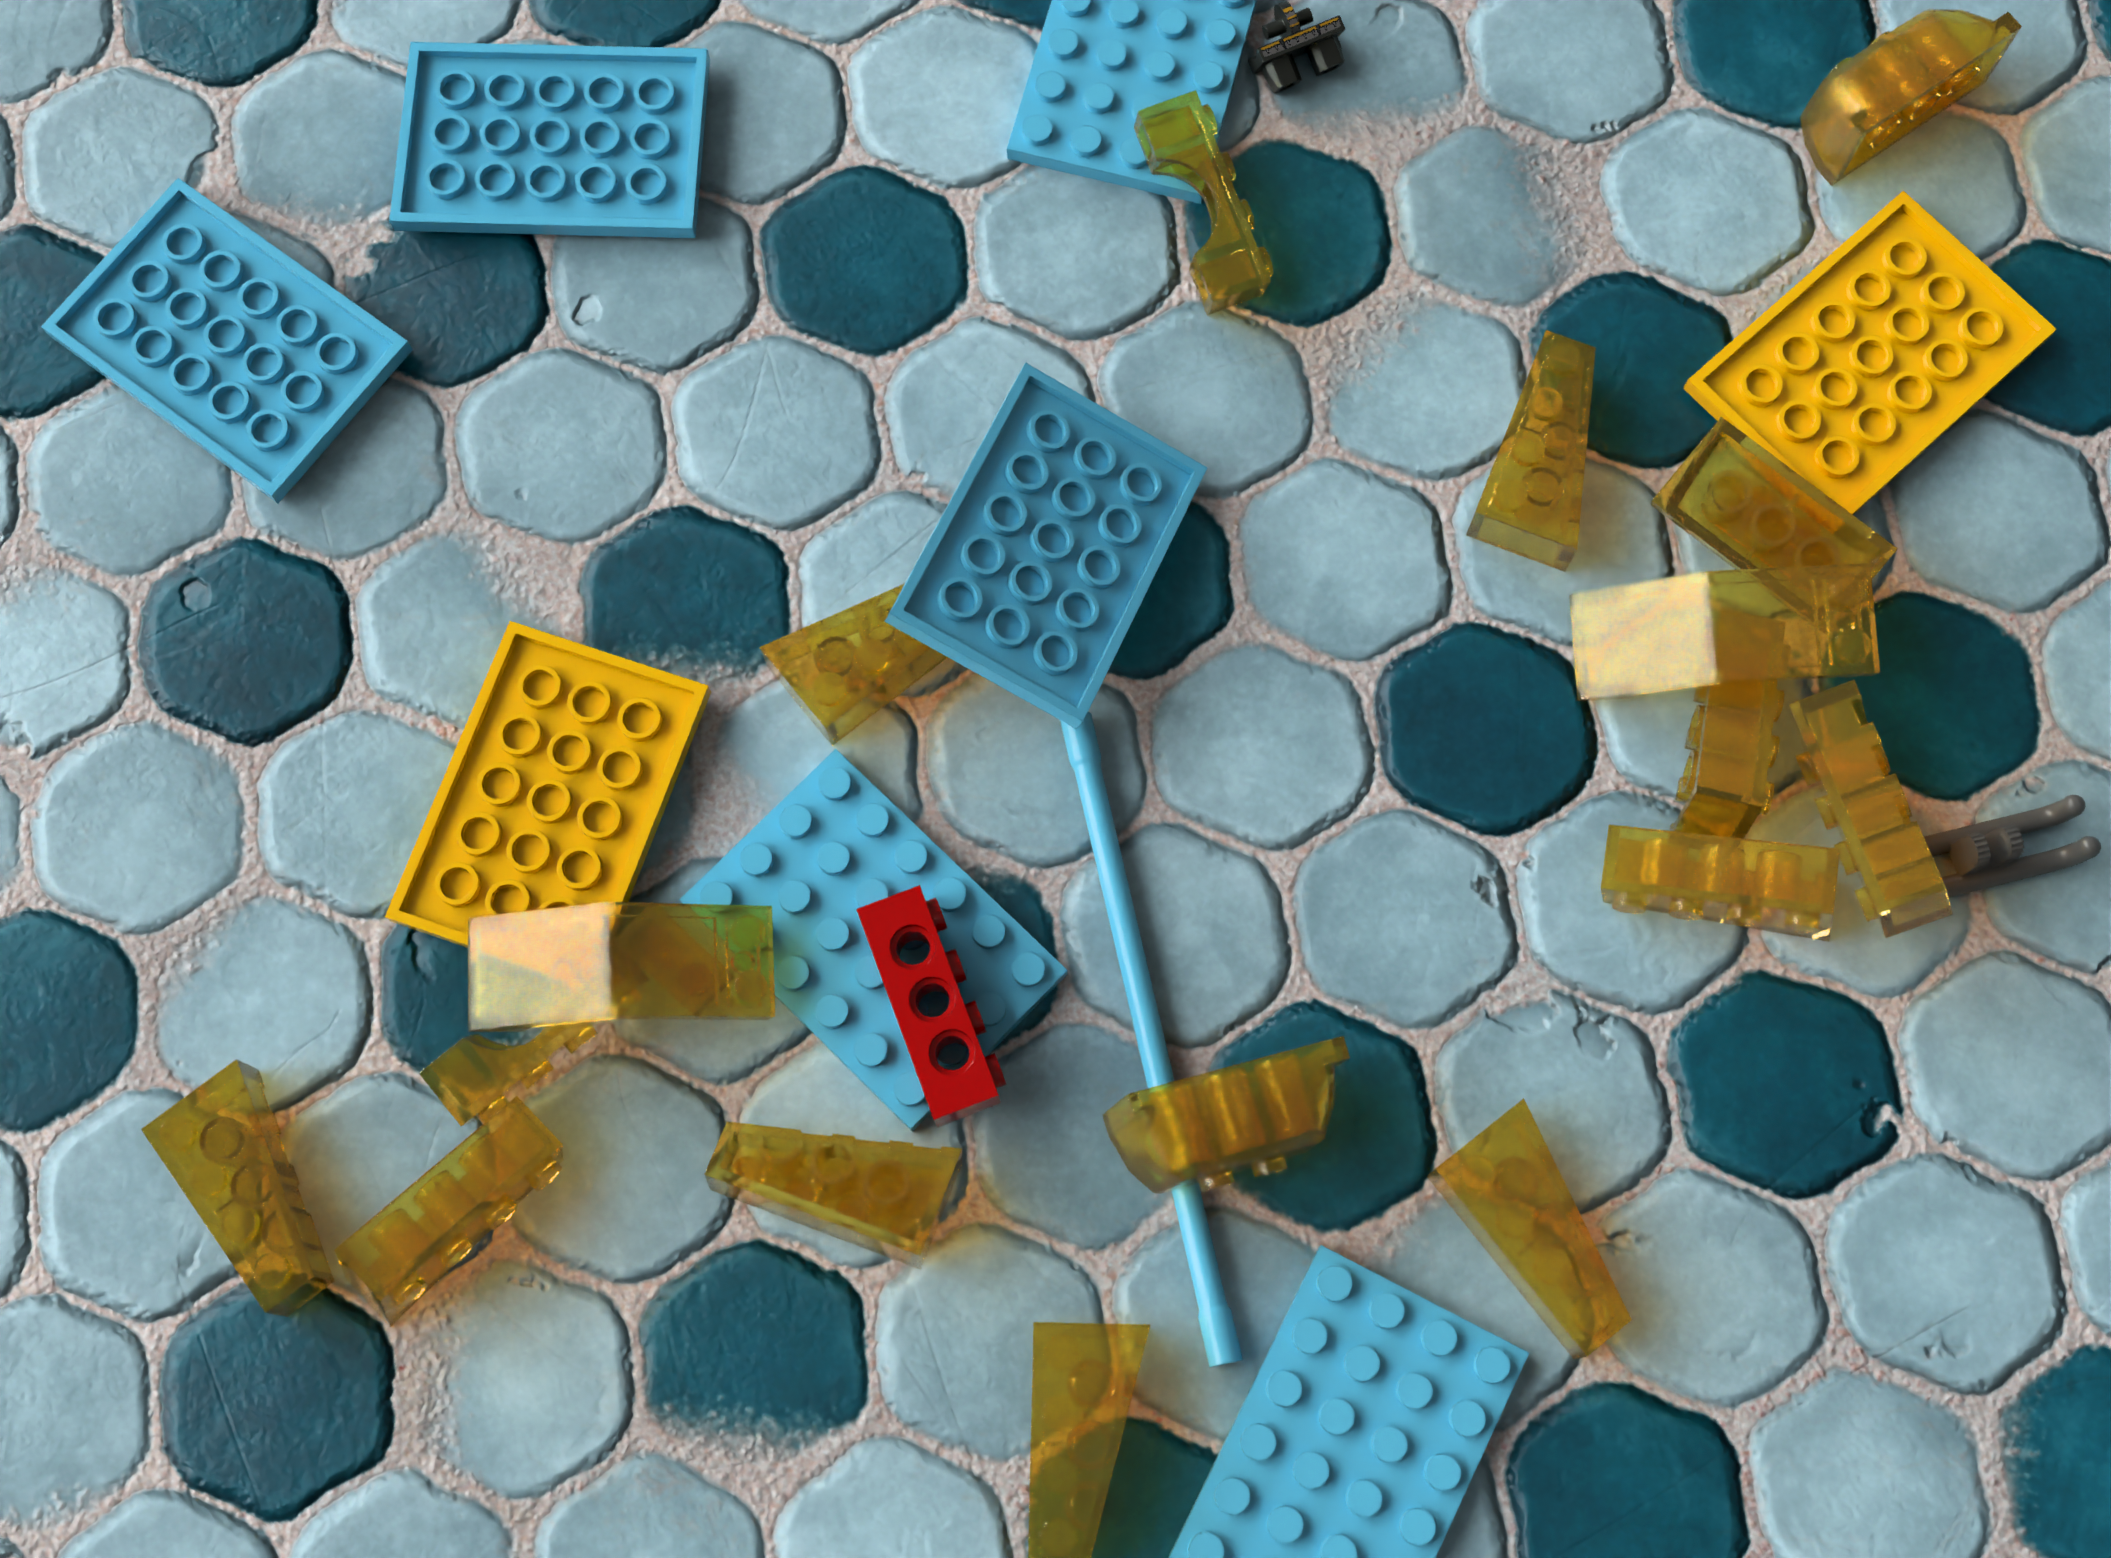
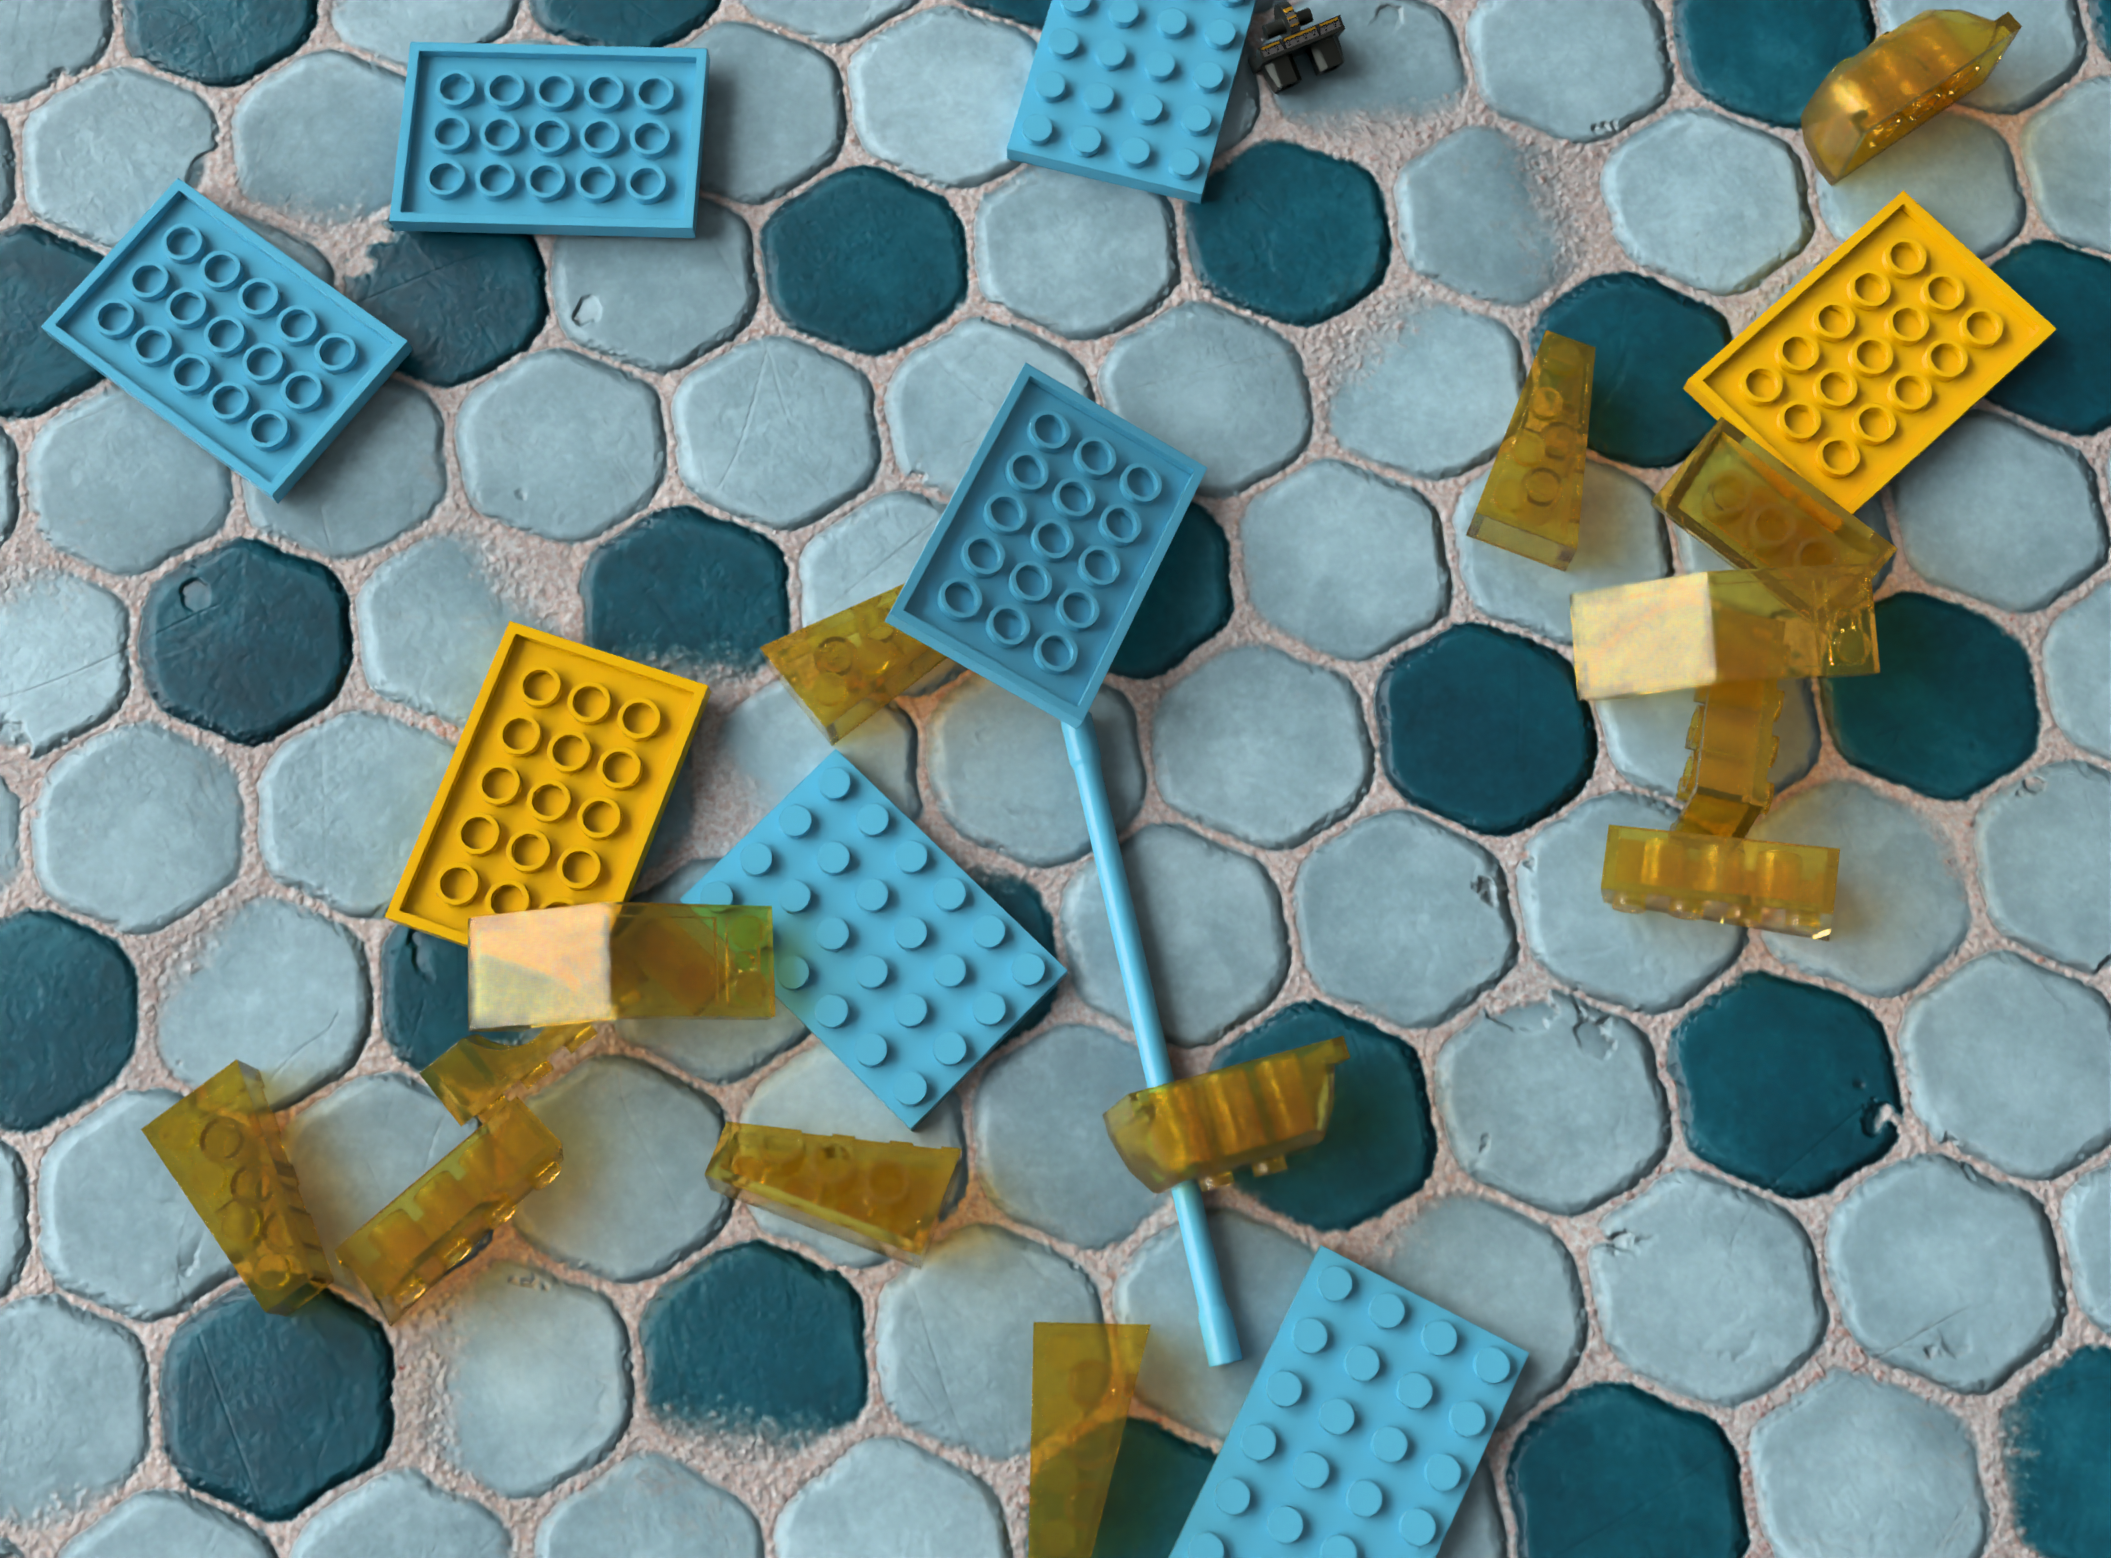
(888, 928): red brick -> none
(1182, 144): clear yellow arch -> none
(1530, 1226): clear yellow wedge -> none
(1869, 811): clear yellow wedge -> none
(1989, 850): dark grey piece -> none

